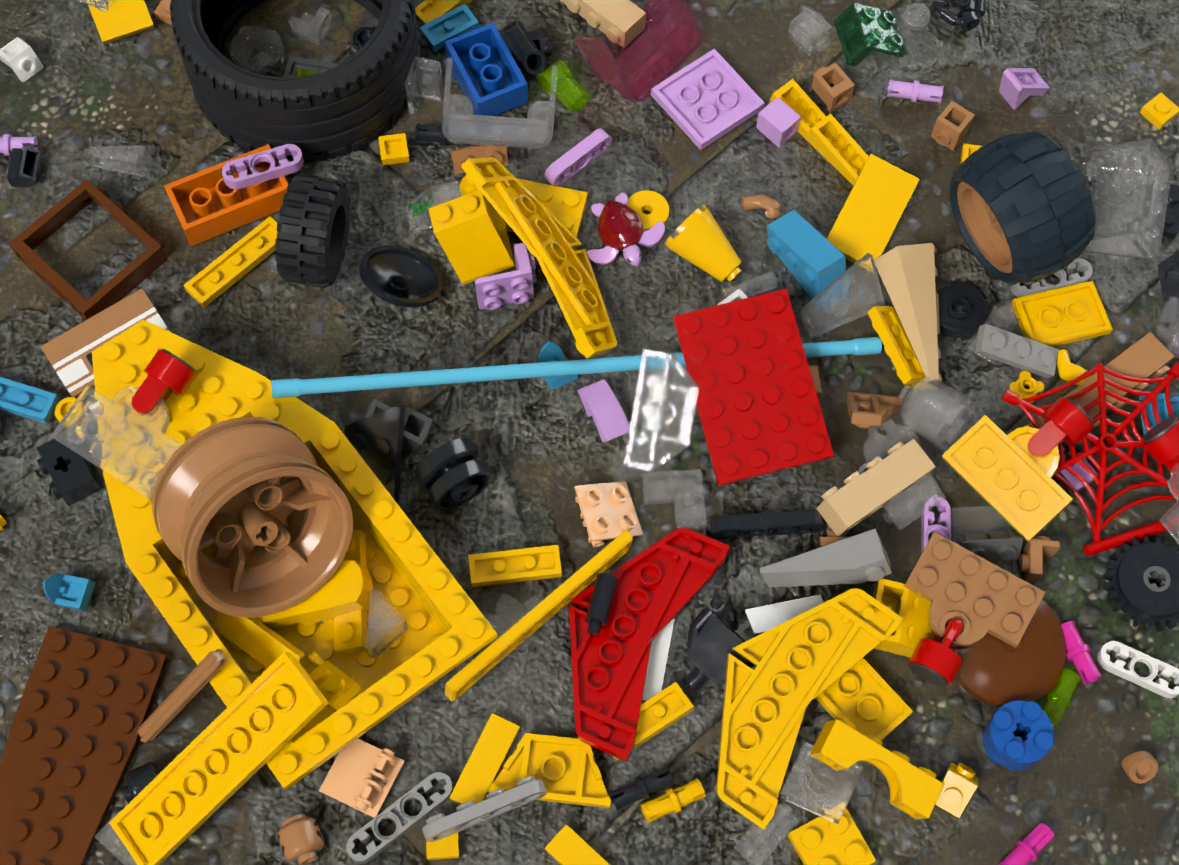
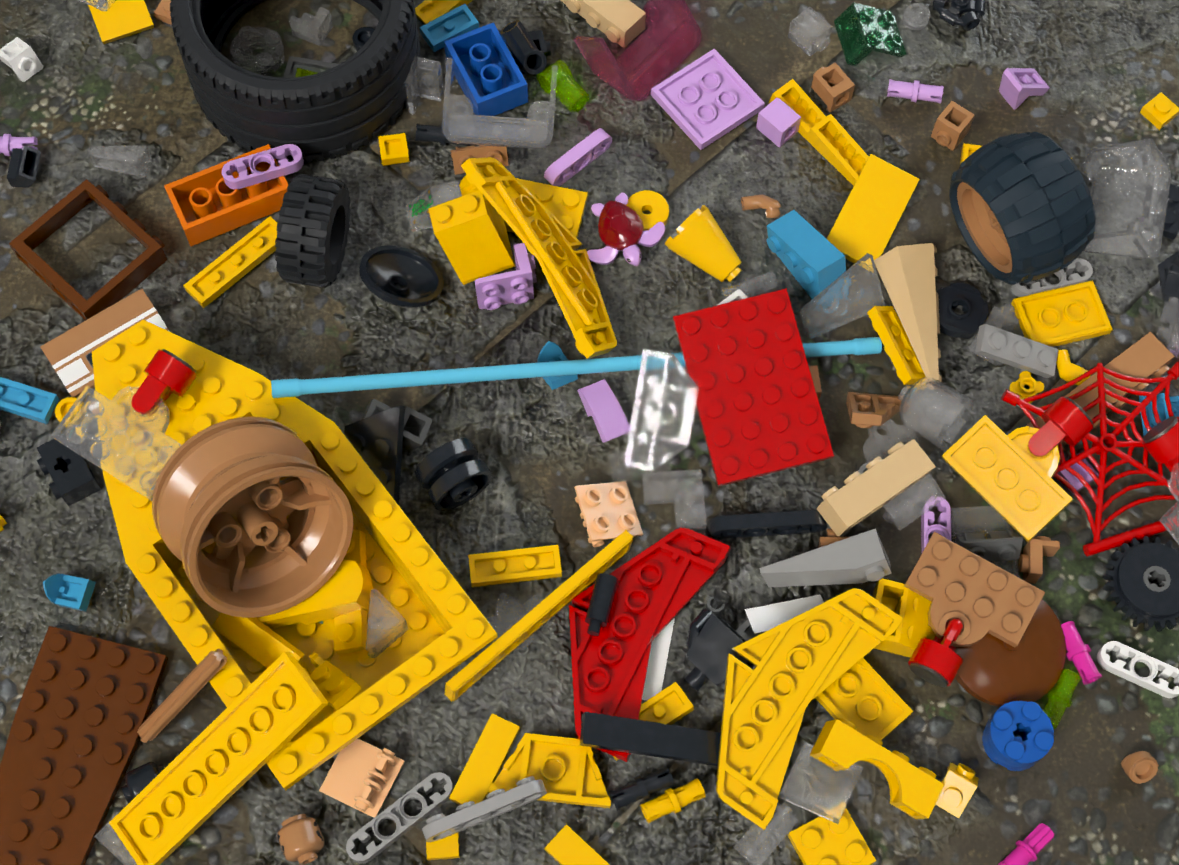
(650, 738): none -> black tile

